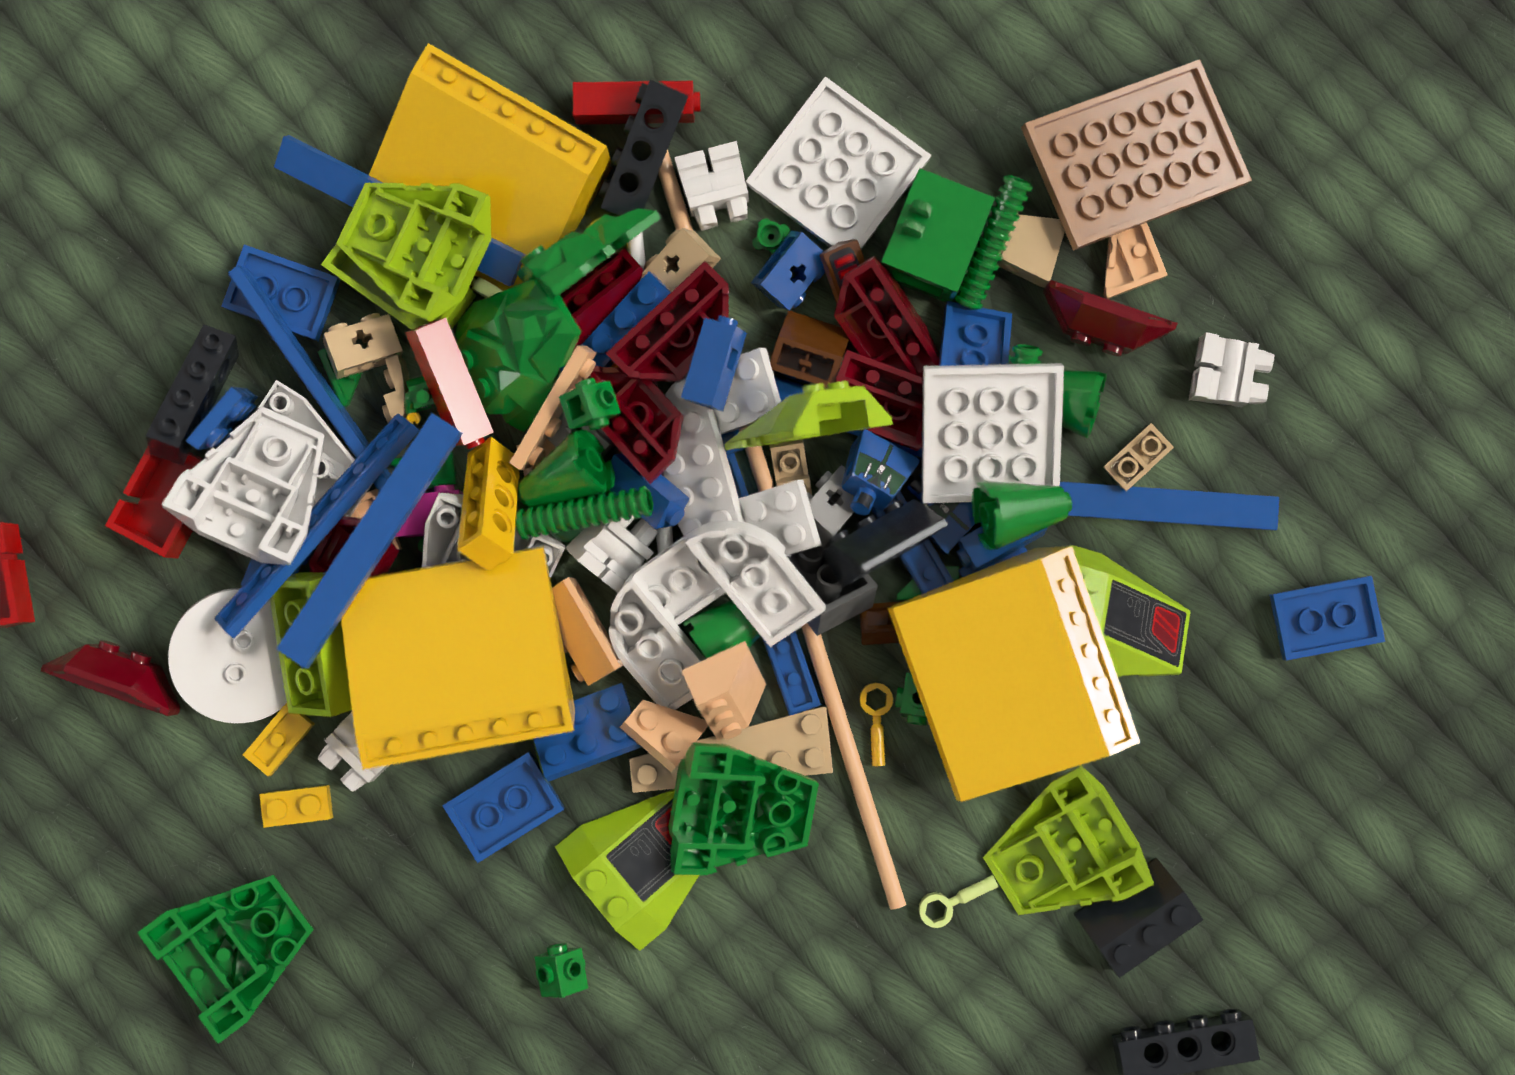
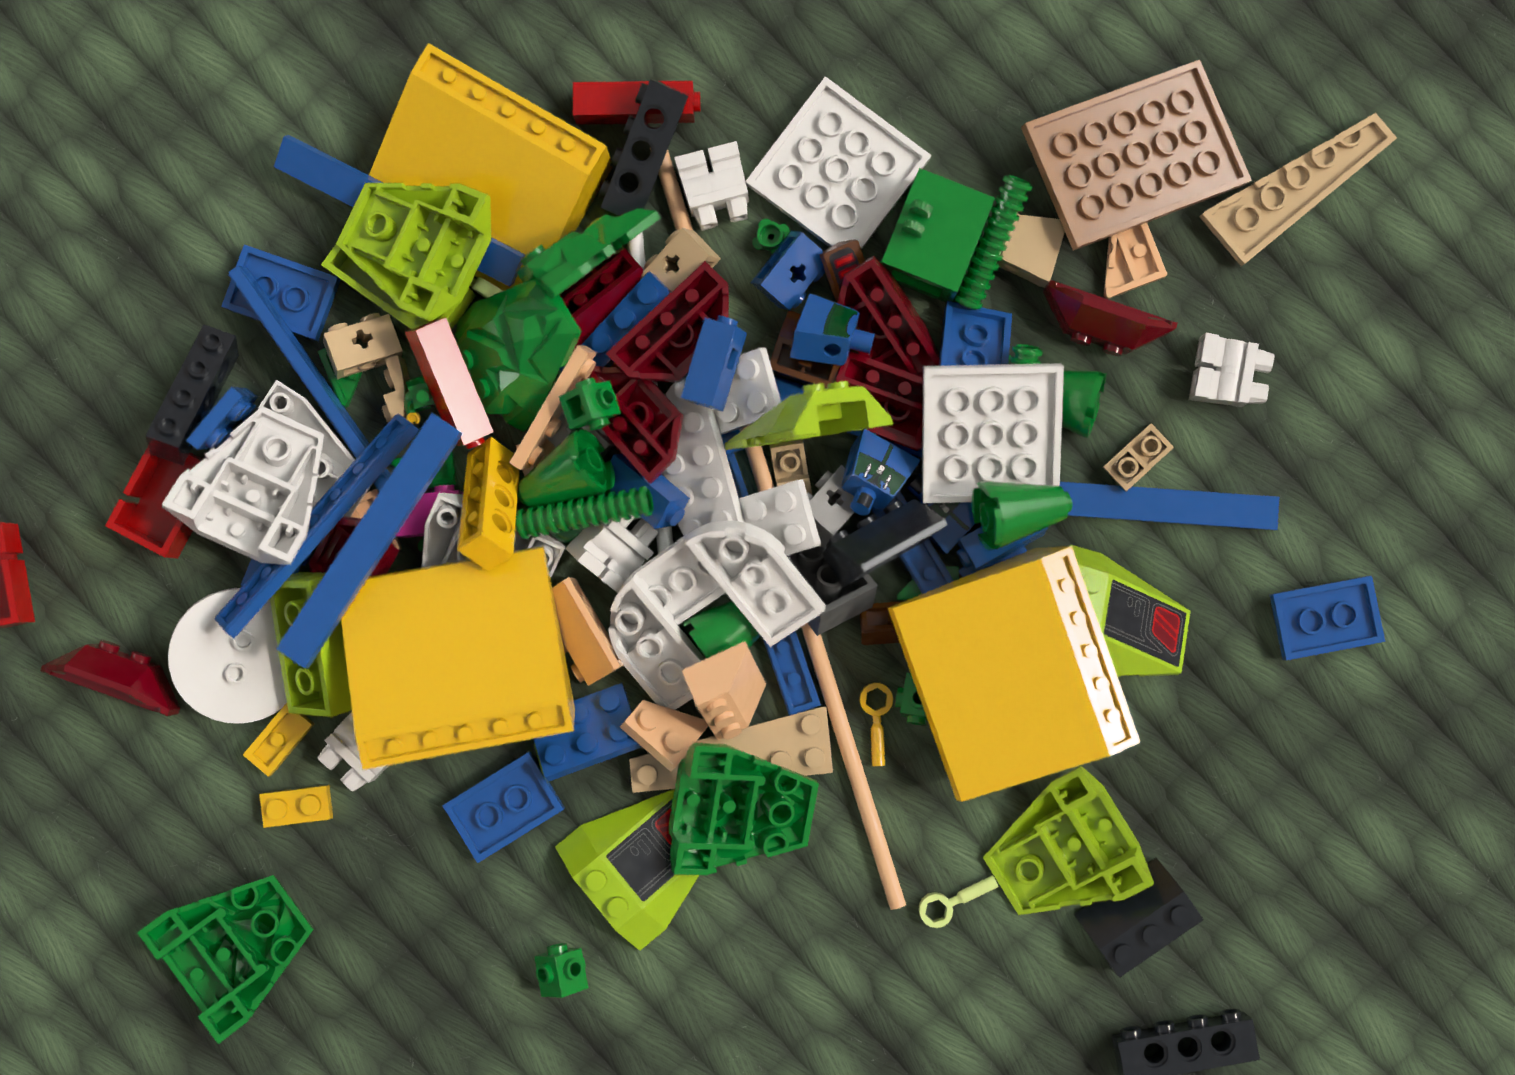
(828, 332): none -> blue torso
(1275, 202): none -> tan wing

